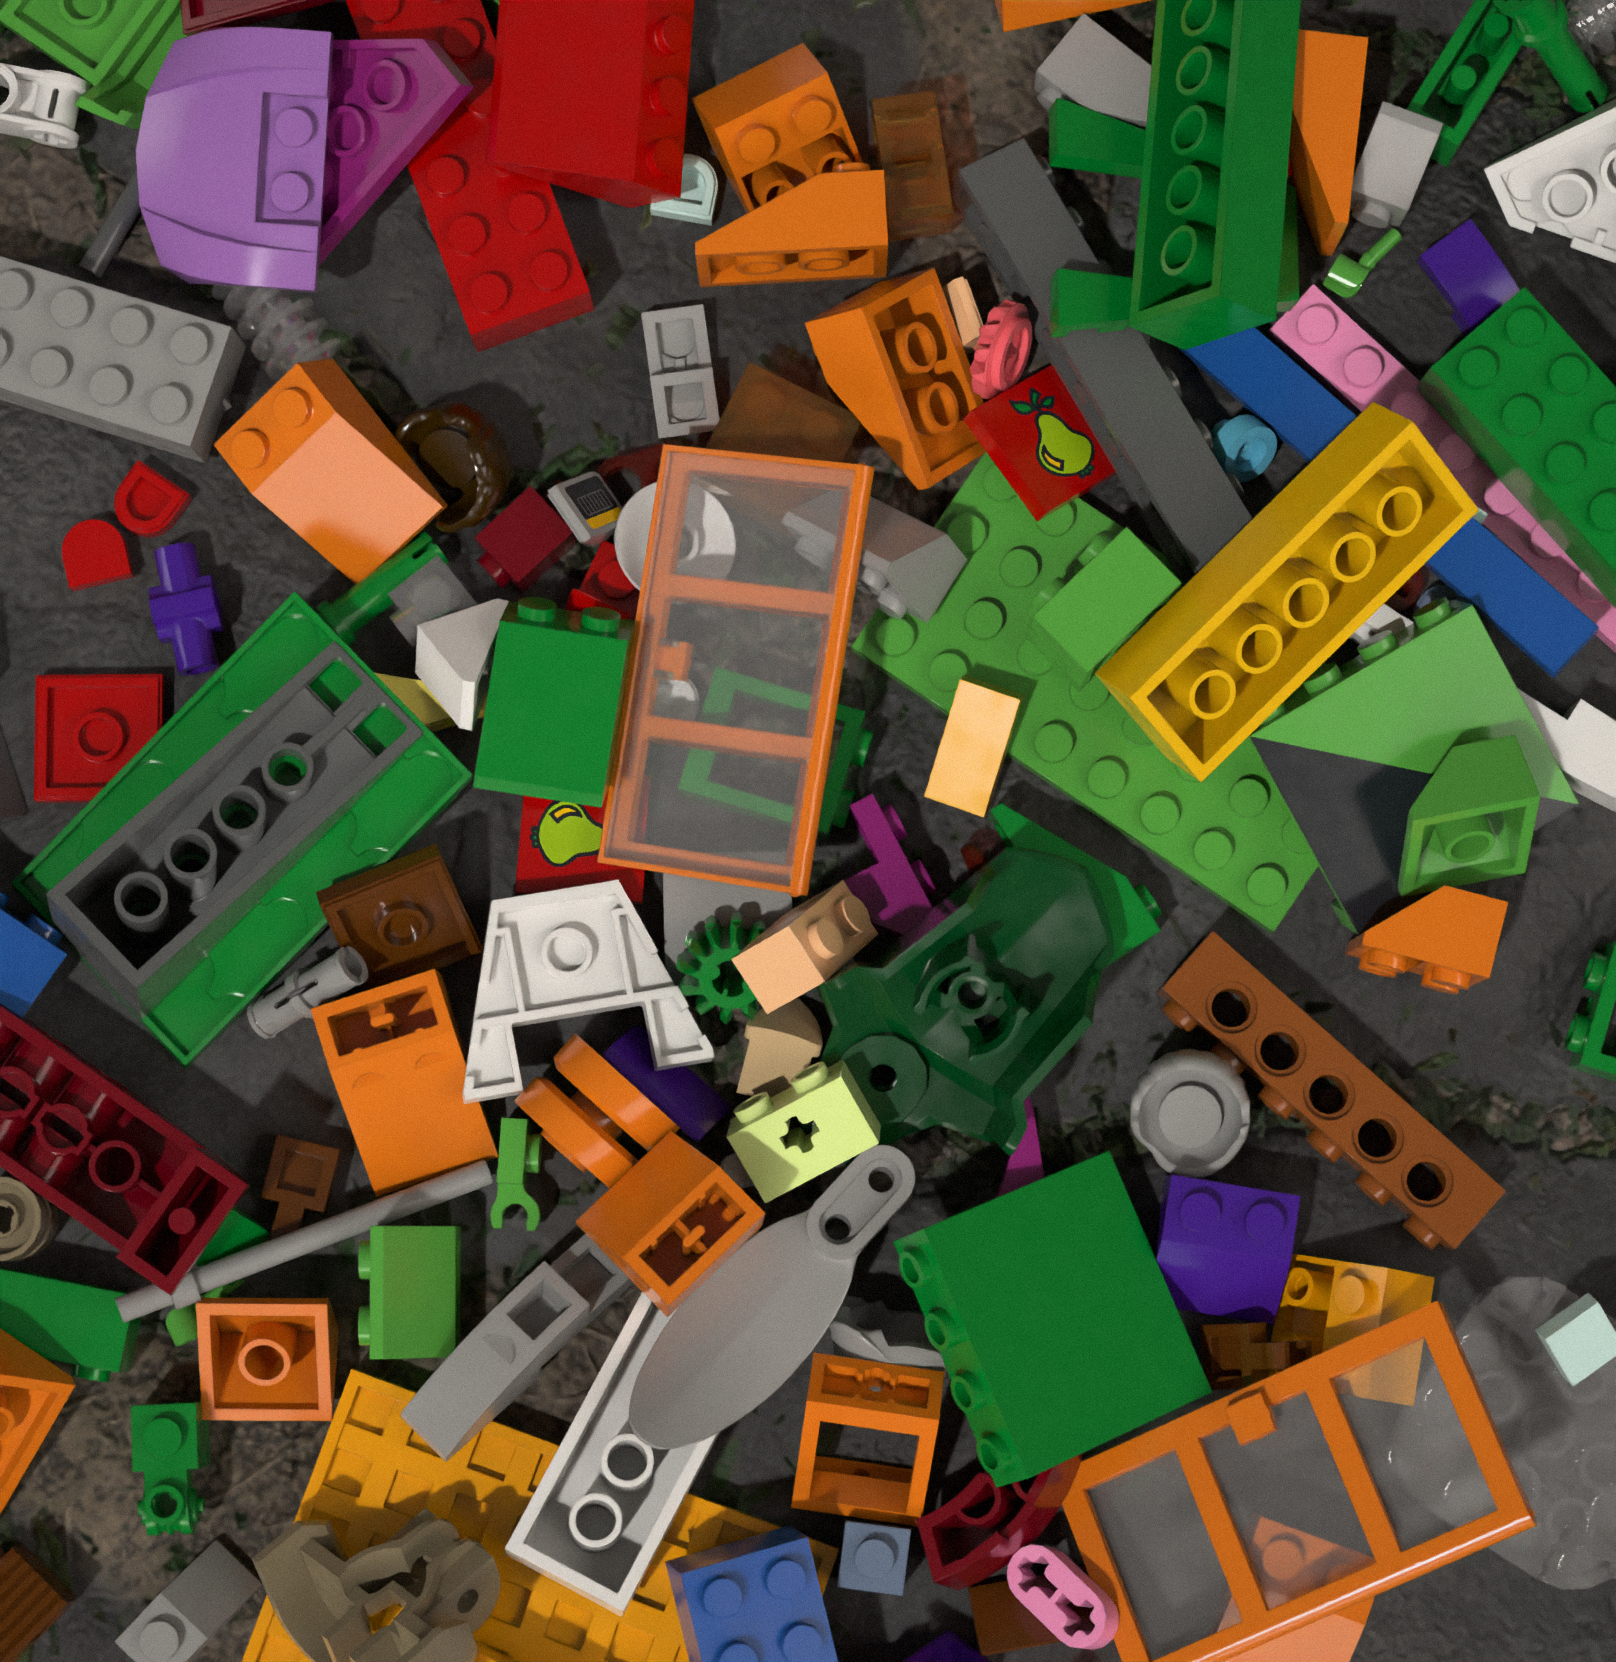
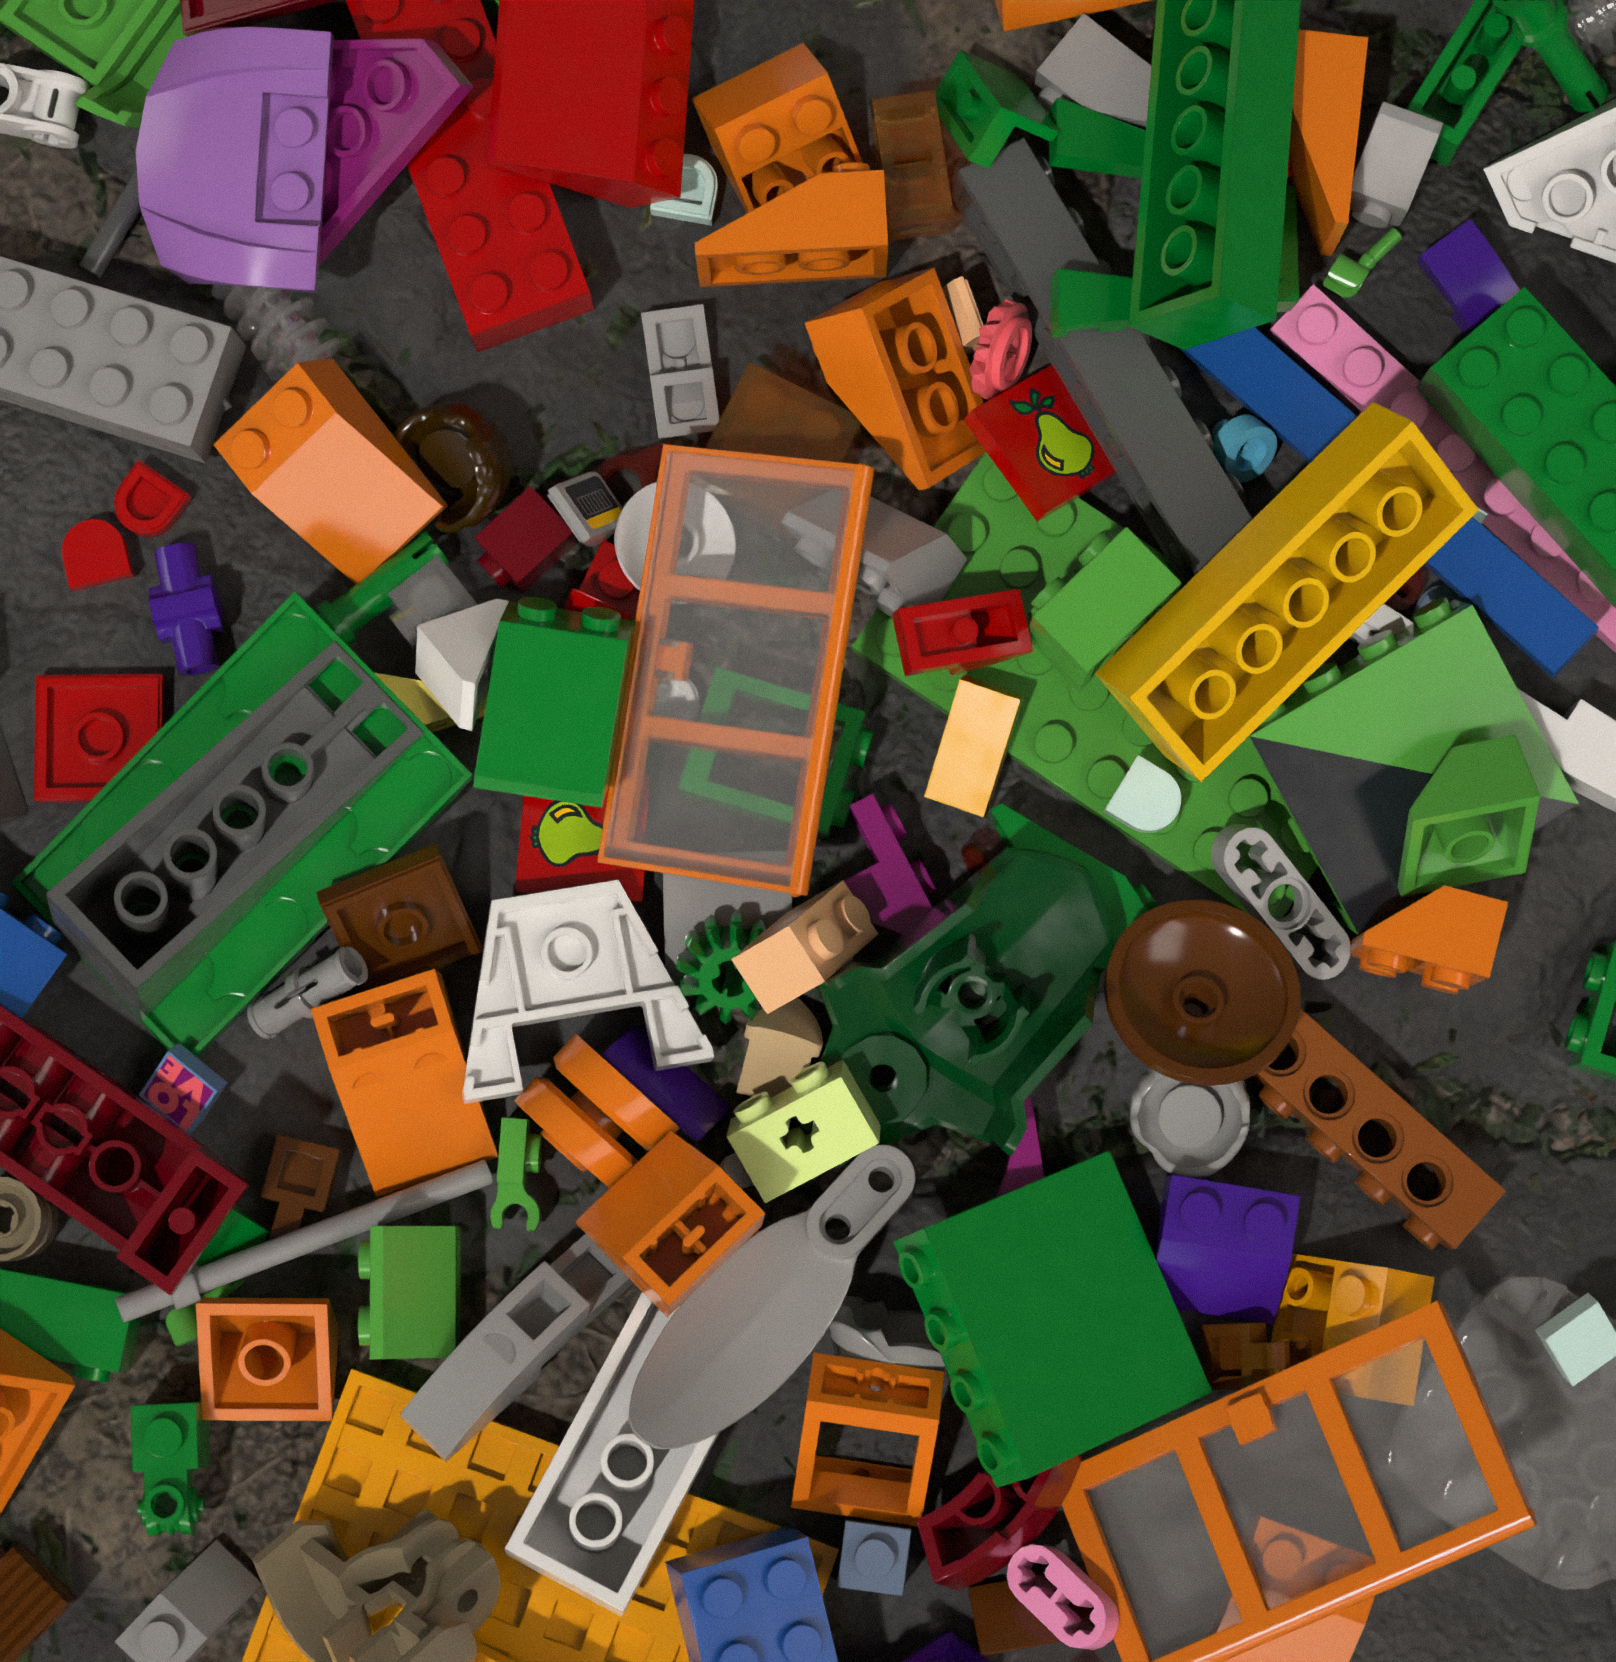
(183, 1088): none -> tile
(962, 633): none -> red slope
(983, 106): none -> green panel
(1146, 798): none -> light aqua tile
(1210, 959): none -> reddish brown dish
(1255, 891): none -> light grey beam

